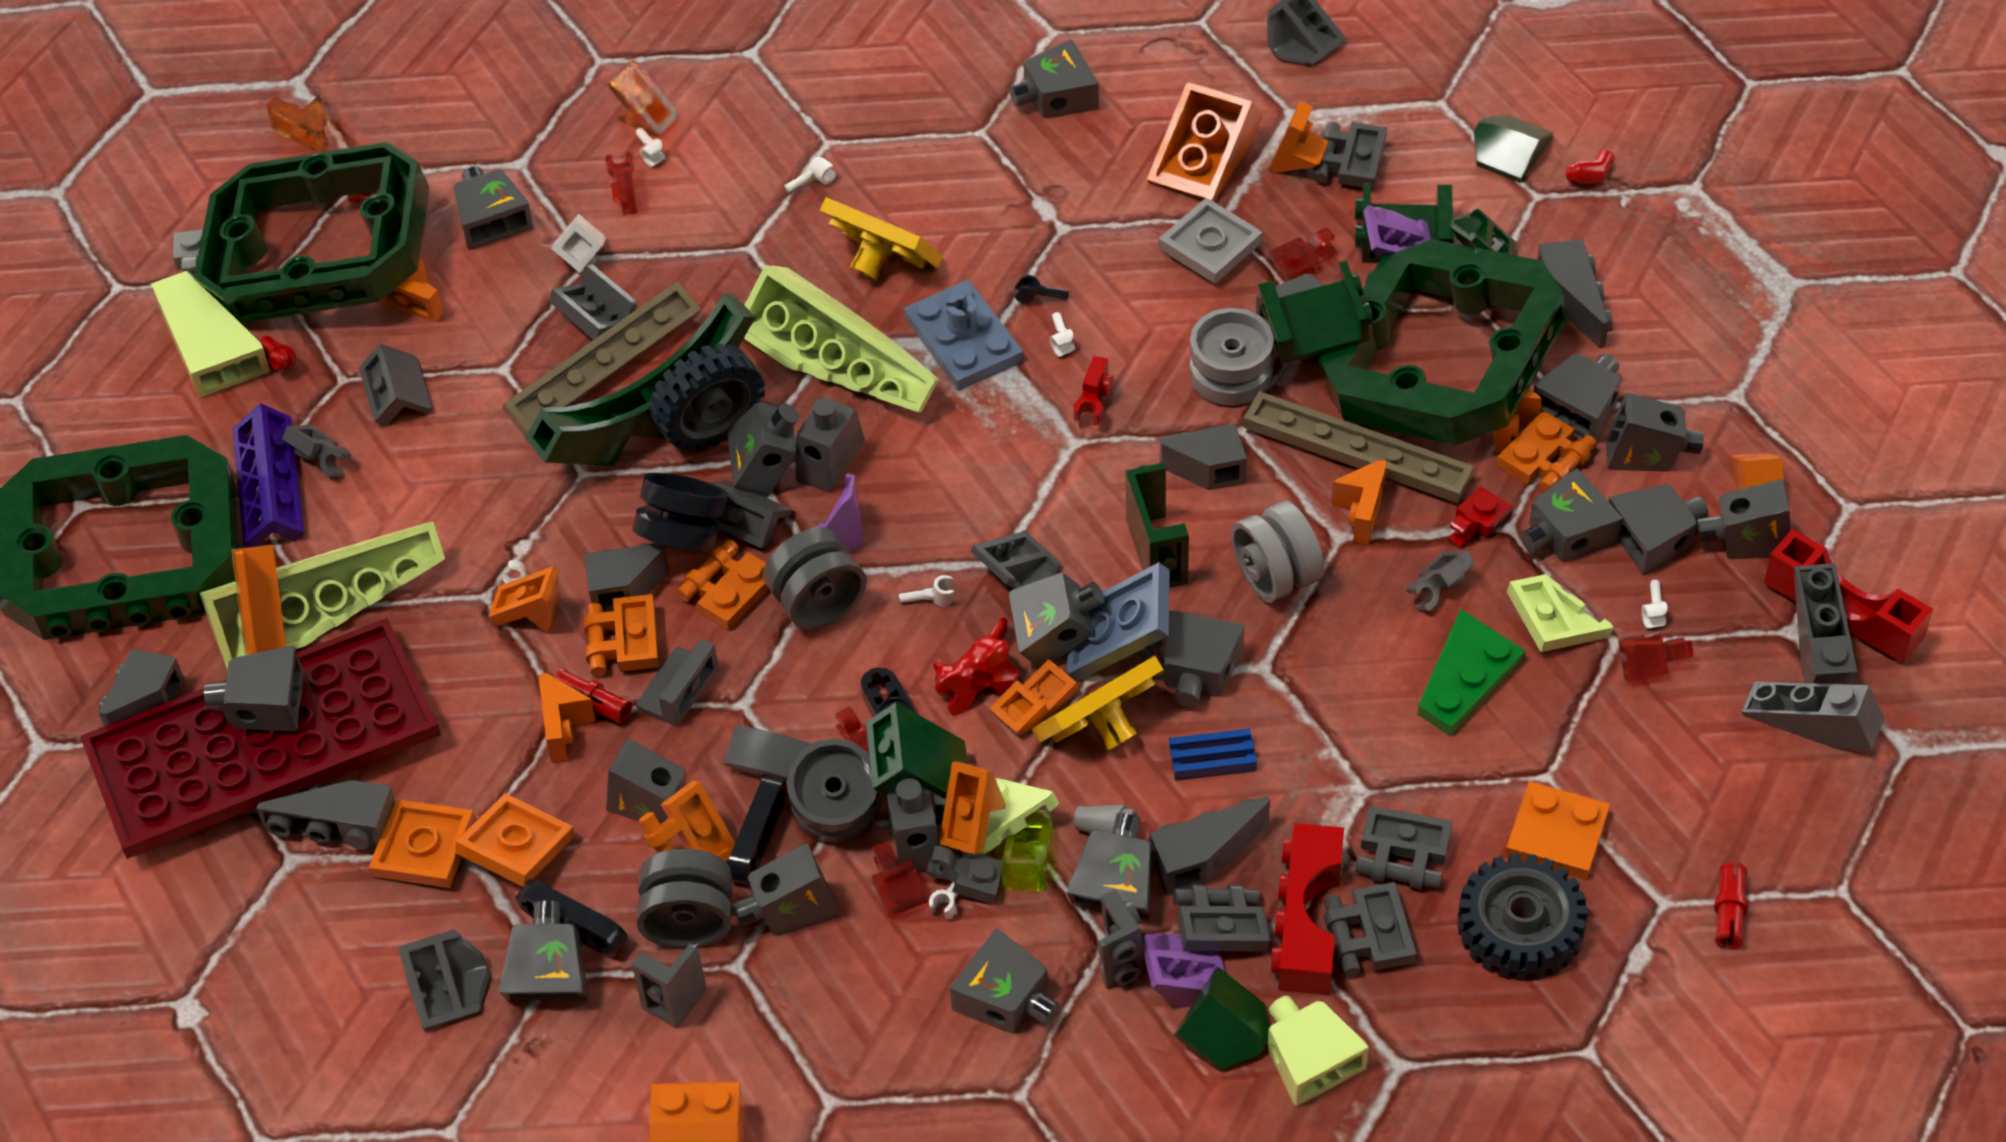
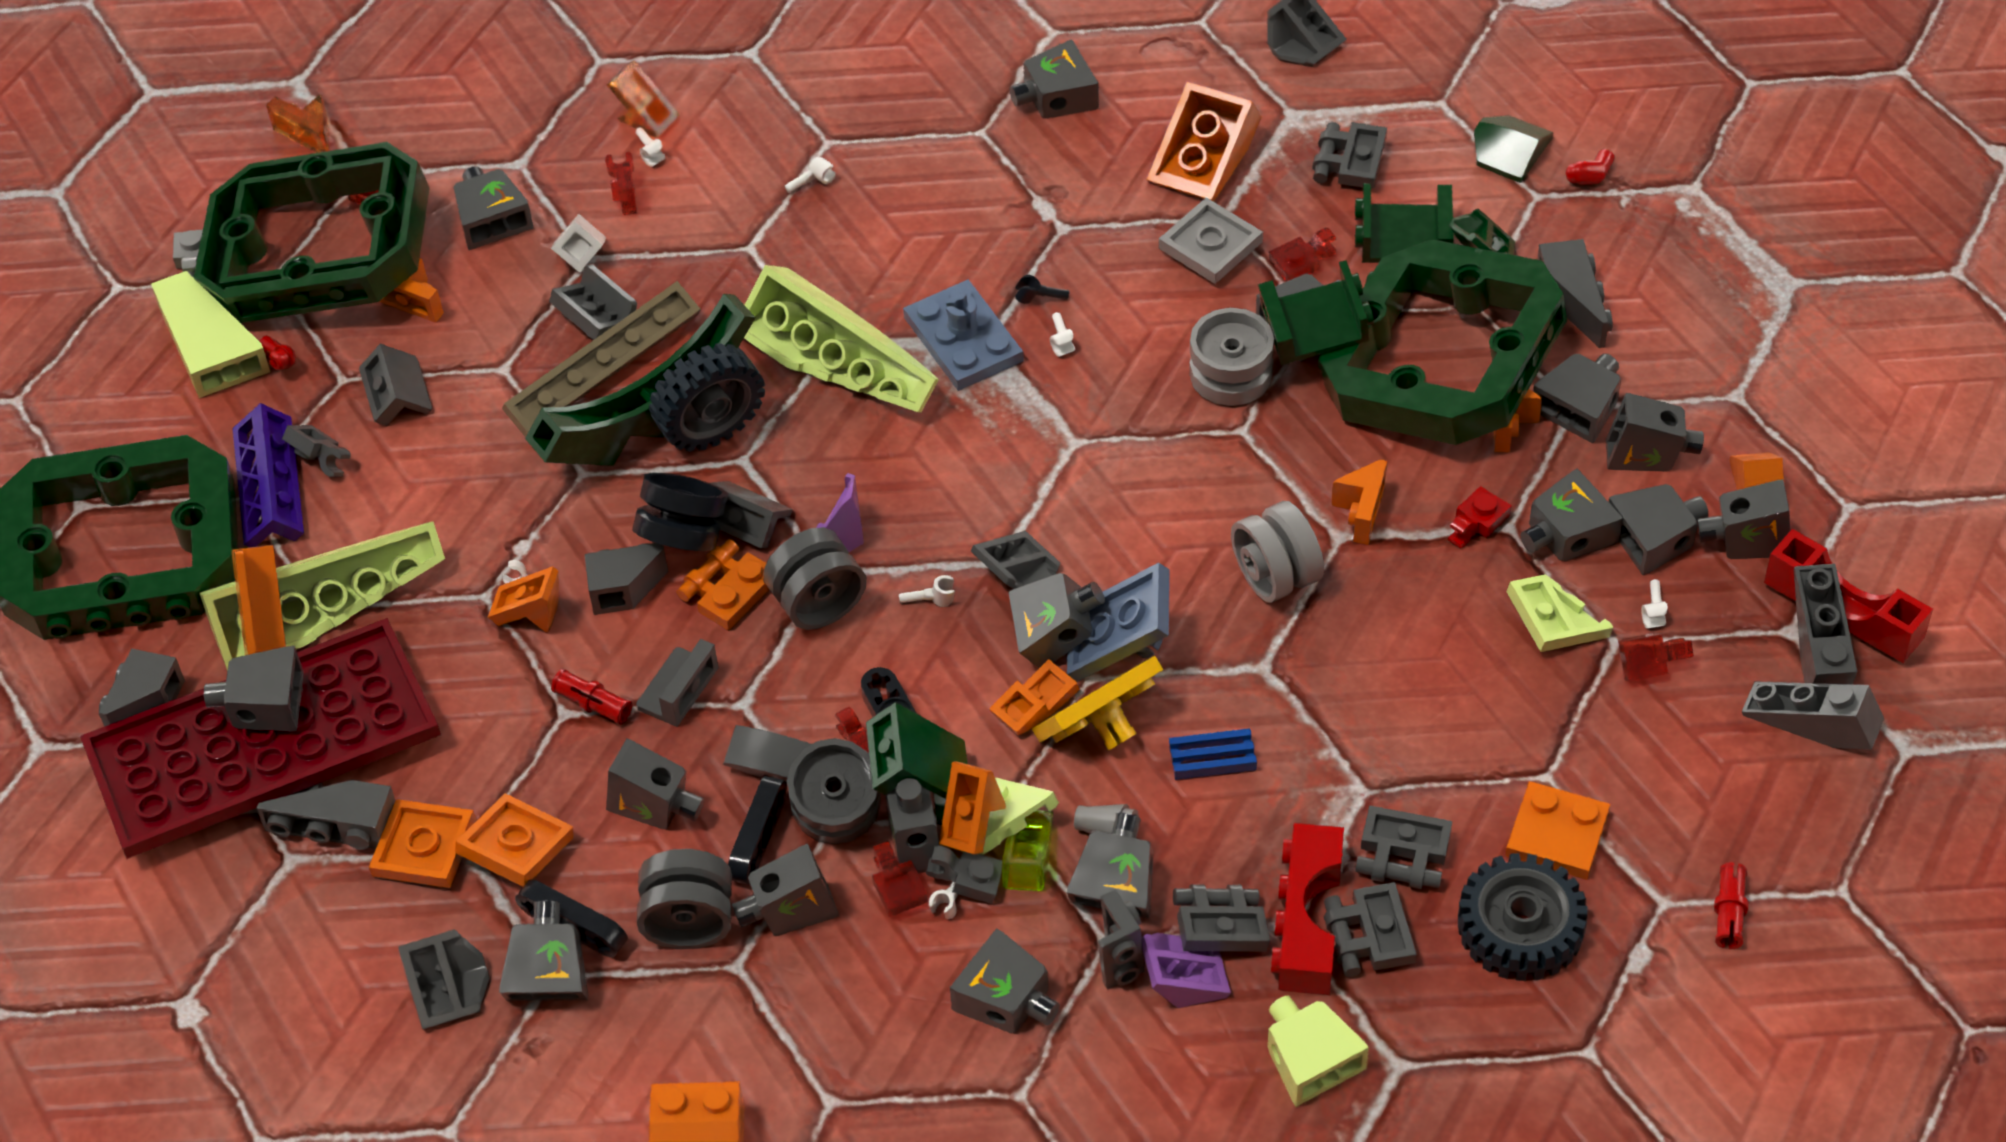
(562, 710): orange slope -> none
(634, 633): orange plate -> none
(672, 990): dark grey panel -> none
(693, 819): orange plate -> none
(762, 447): dark grey torso -> none
(828, 433): dark grey torso -> none
(878, 240): yellow plate -> none
(981, 667): red animal -> none
(1094, 387): red plate -> none
(1148, 502): dark green panel -> none
(1200, 655): dark grey torso -> none
(1203, 846): dark grey slope -> none
(1206, 457): dark grey slope -> none
(1225, 1023): dark green slope -> none
(1298, 146): orange slope -> none
(1358, 446): dark tan plate -> none
(1392, 231): medium lavender slope -> none
(1444, 572): flat silver plate -> none
(1467, 672): green wing -> none
(1538, 445): orange plate -> none

